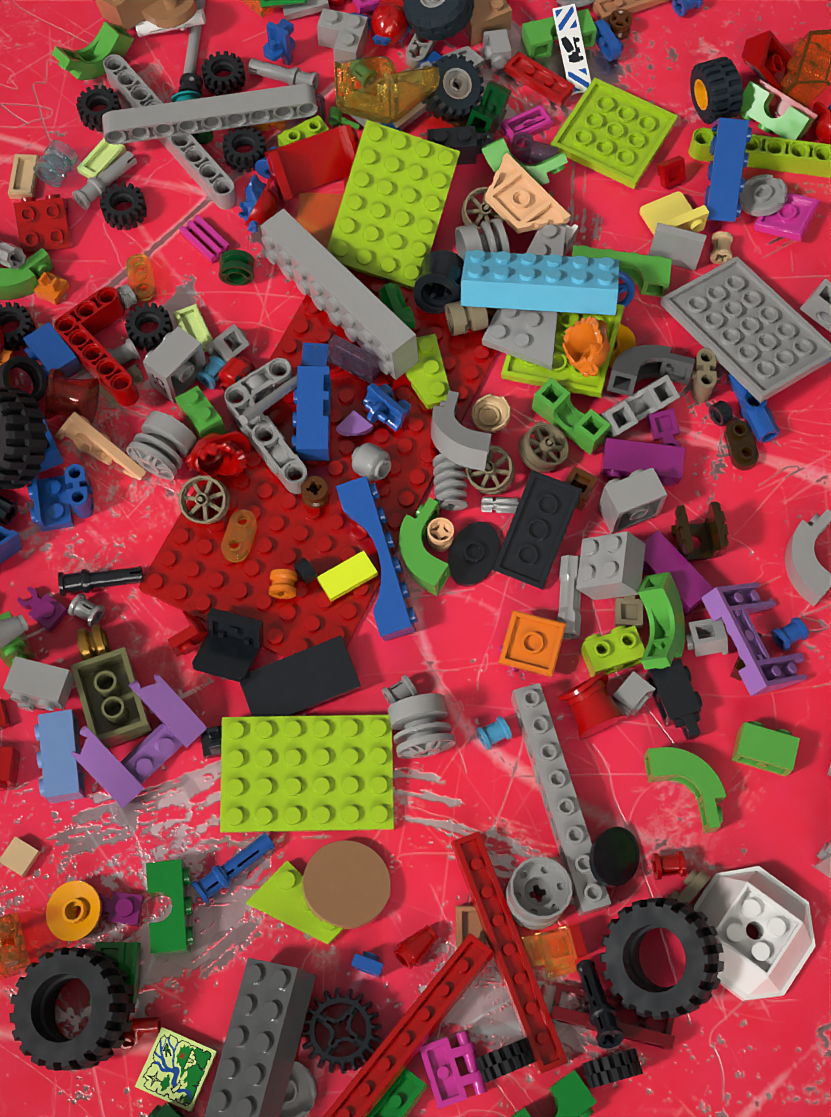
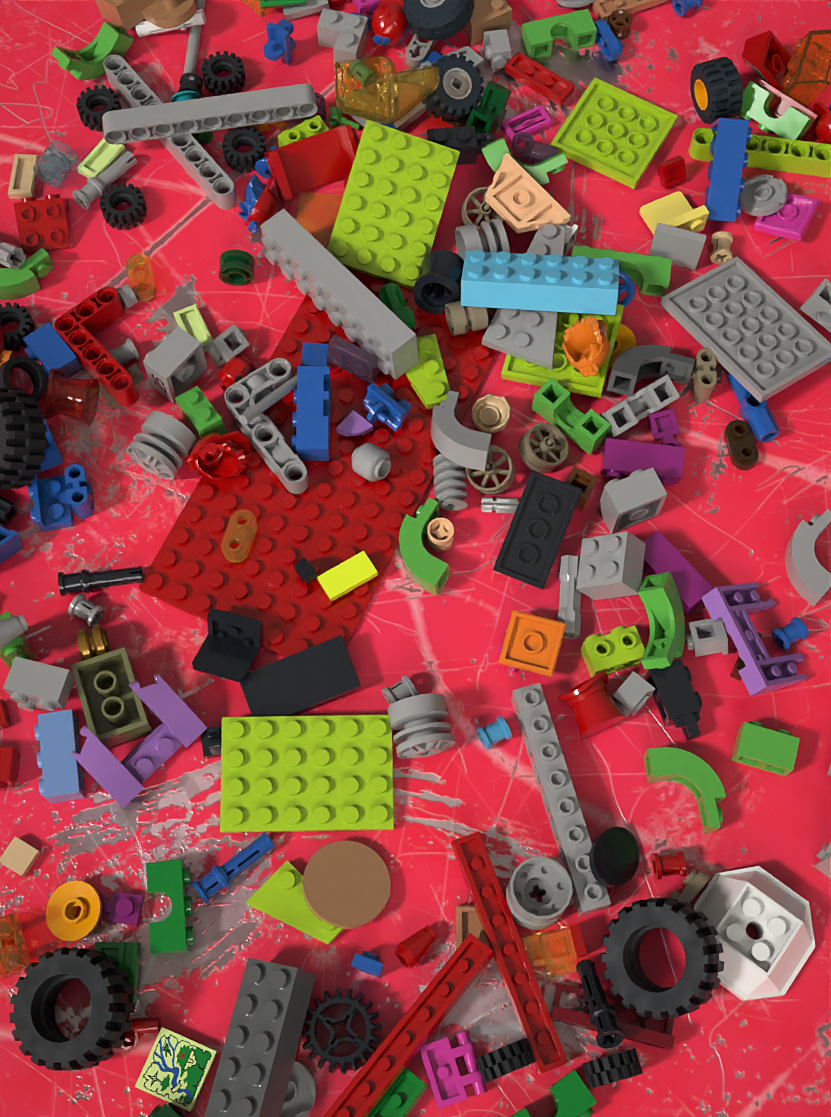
(45, 610): magenta plate -> none
(51, 287): orange tile -> none
(97, 445): light nougat wing -> none
(145, 315): black tyre -> none
(185, 231): dark pink tile -> none
(189, 638): red plate -> none
(204, 499): dark tan wheel -> none
(209, 375): dark azure bush -> none
(282, 583): orange wheel -> none
(291, 76): light grey pin -> none
(315, 498): reddish brown wheel -> none
(391, 609): blue arch -> none
(473, 554): black piece -> none
(572, 47): white sticker -> none
(628, 612): dark tan plate -> none
(711, 533): dark brown piece -> none
(720, 413): black axle -> none

